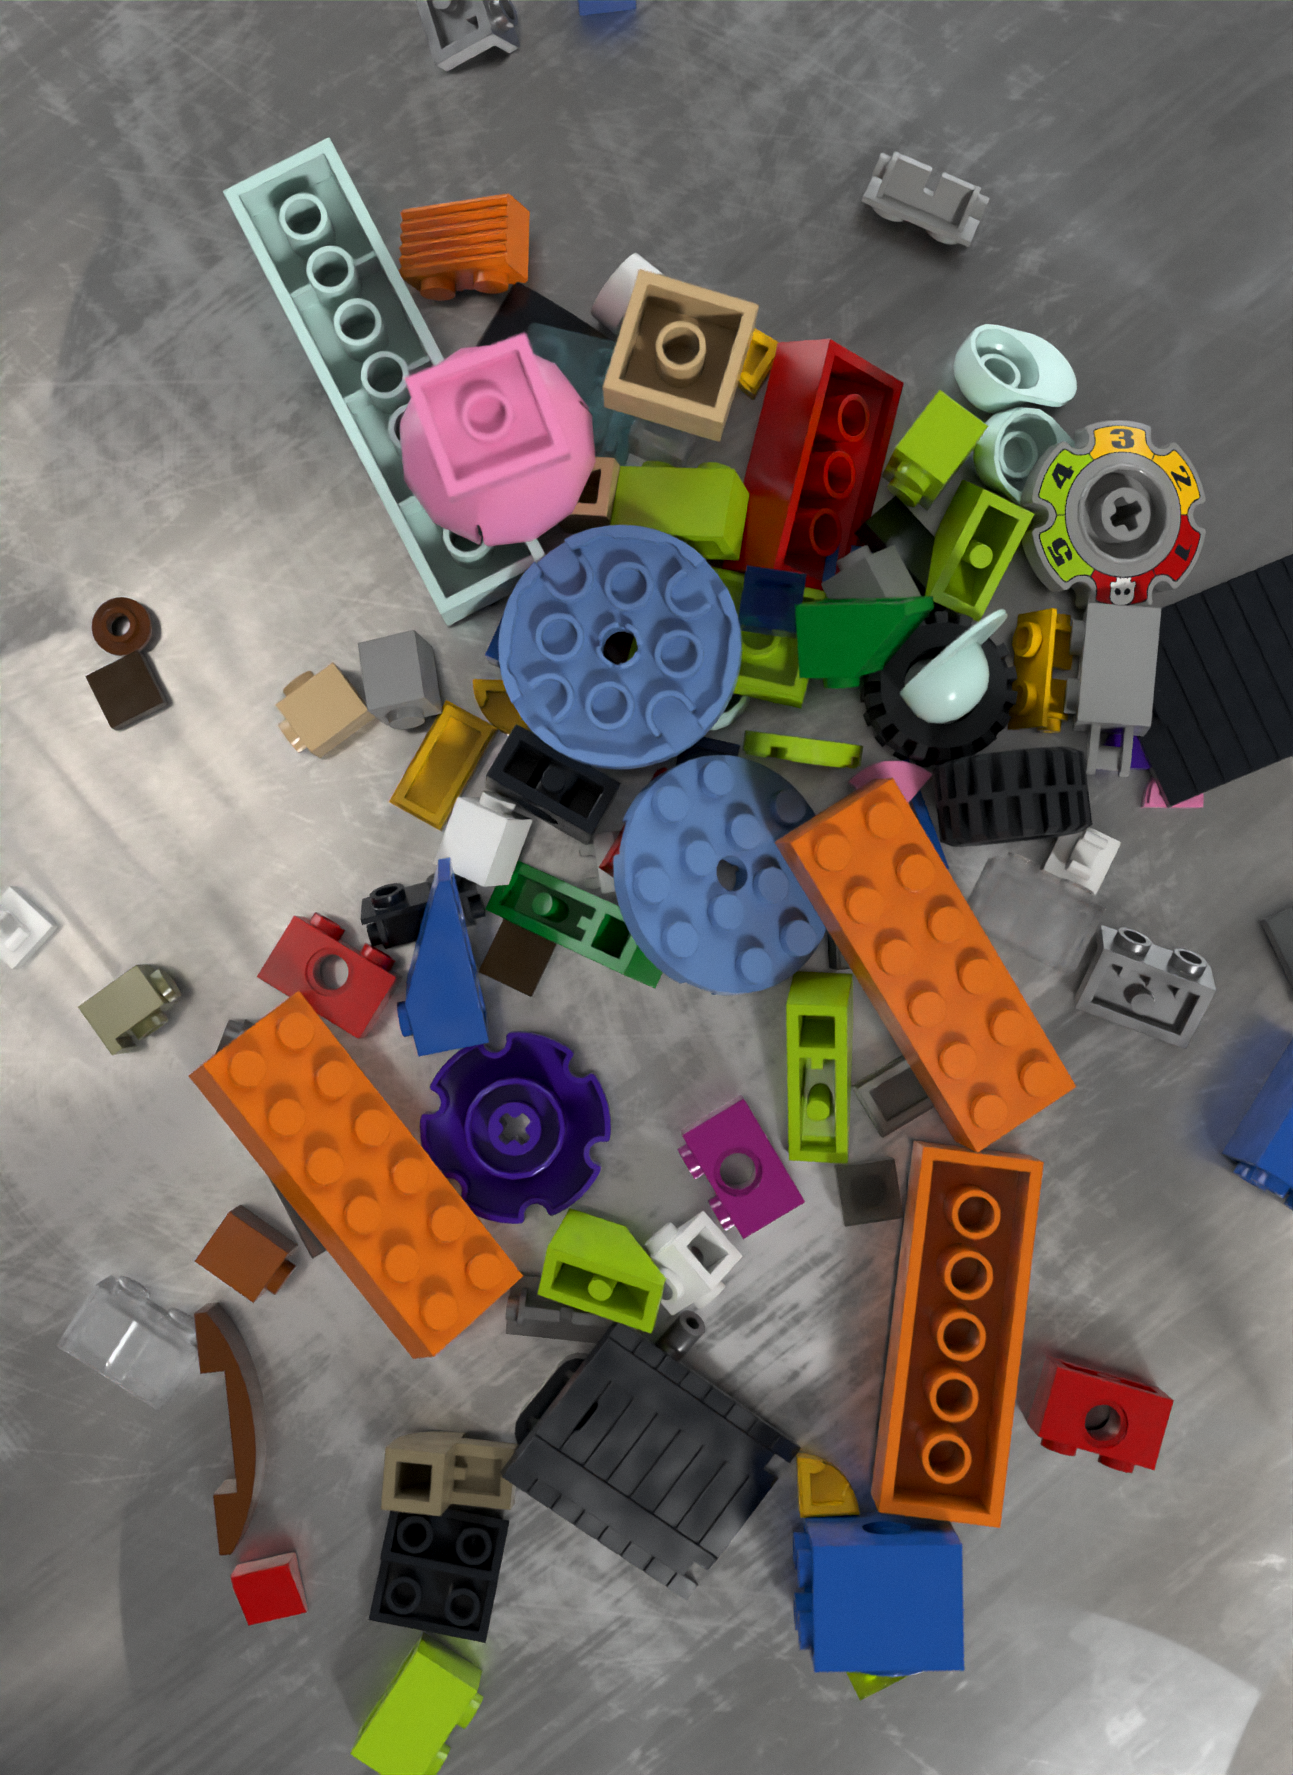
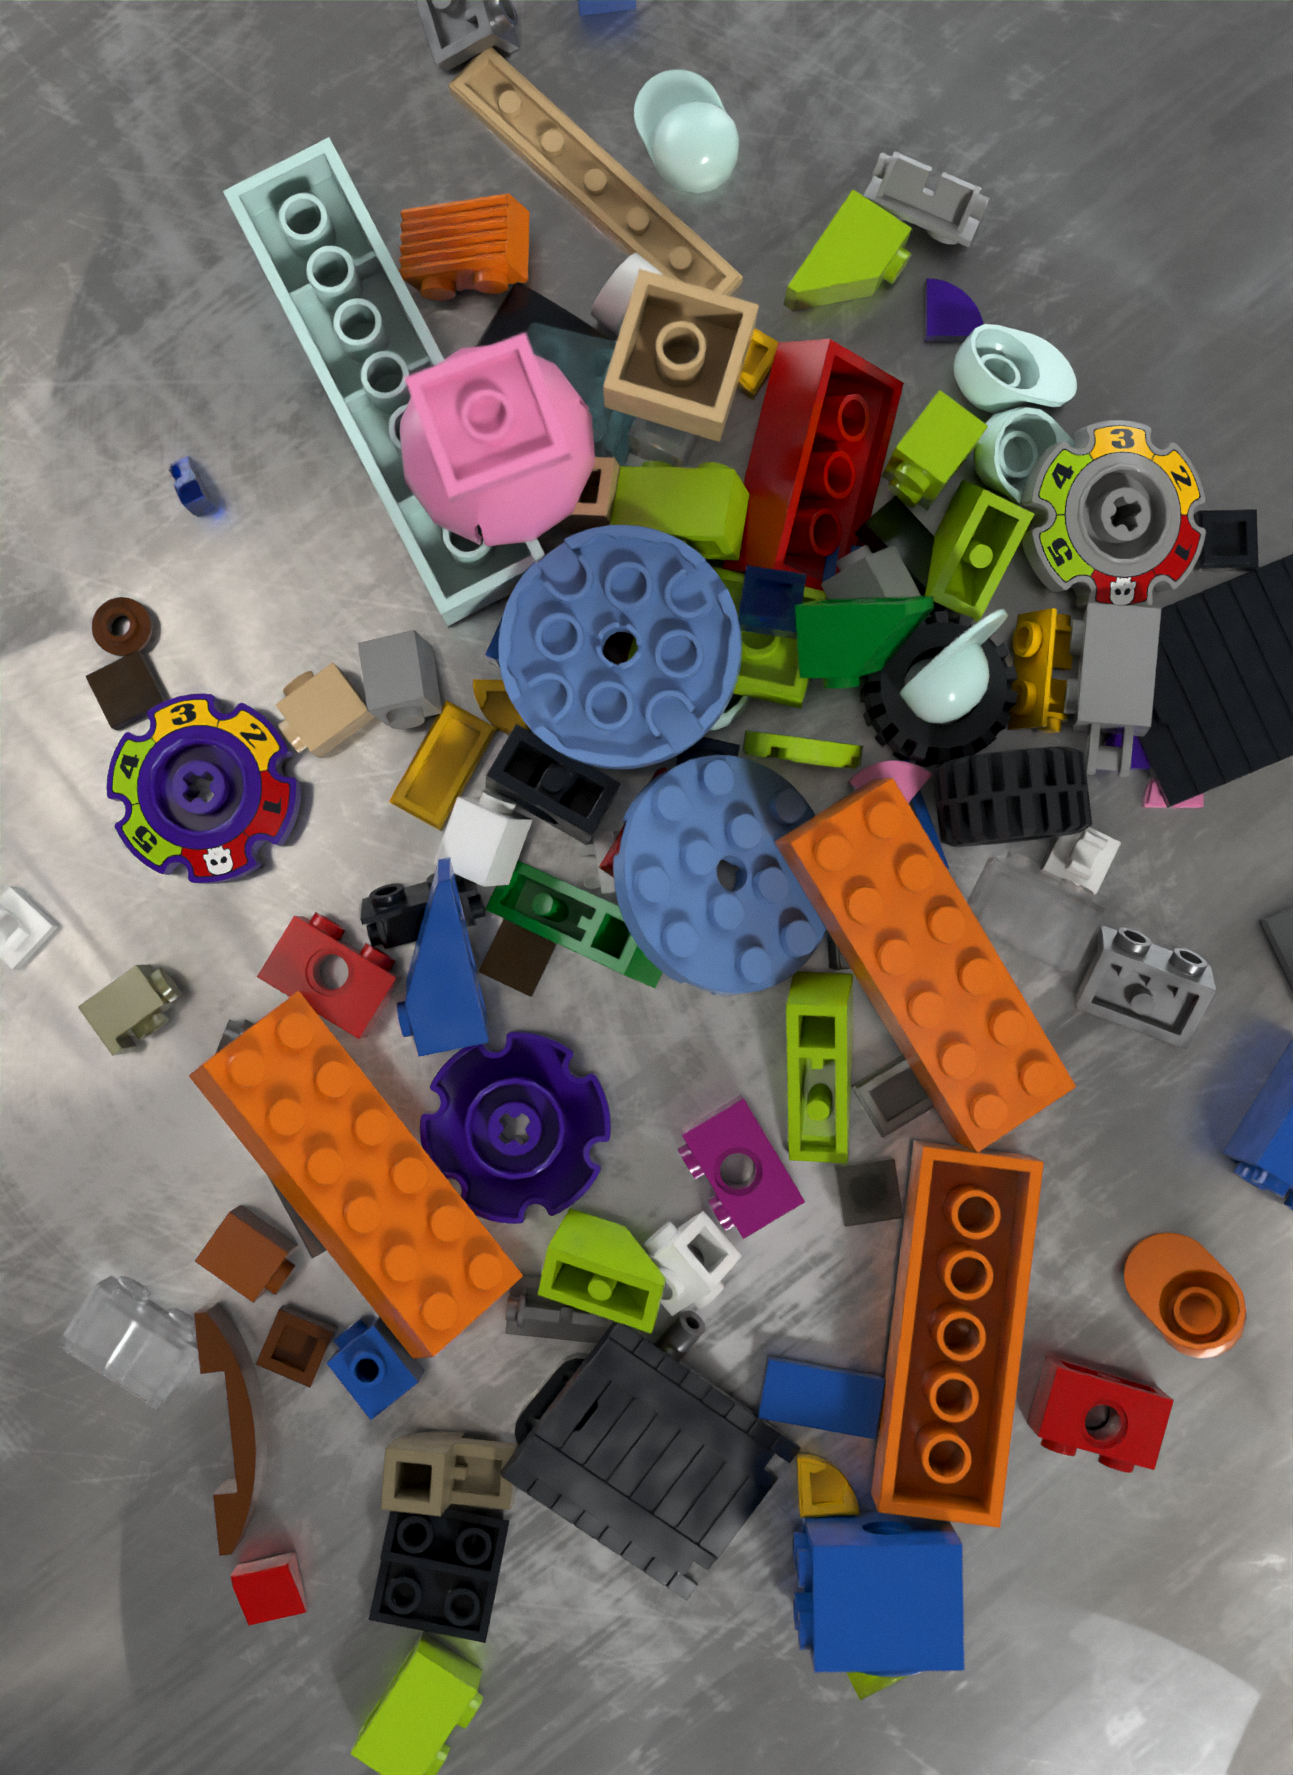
(158, 786): none -> dark purple piece
(191, 487): none -> clear blue tile
(296, 1346): none -> reddish brown plate
(373, 1365): none -> blue brick
(587, 174): none -> tan tile
(686, 131): none -> light aqua cap
(821, 1397): none -> blue tile
(851, 256): none -> lime slope
(948, 312): none -> dark purple tile
(1186, 1294): none -> orange cap
(1228, 541): none -> black tile

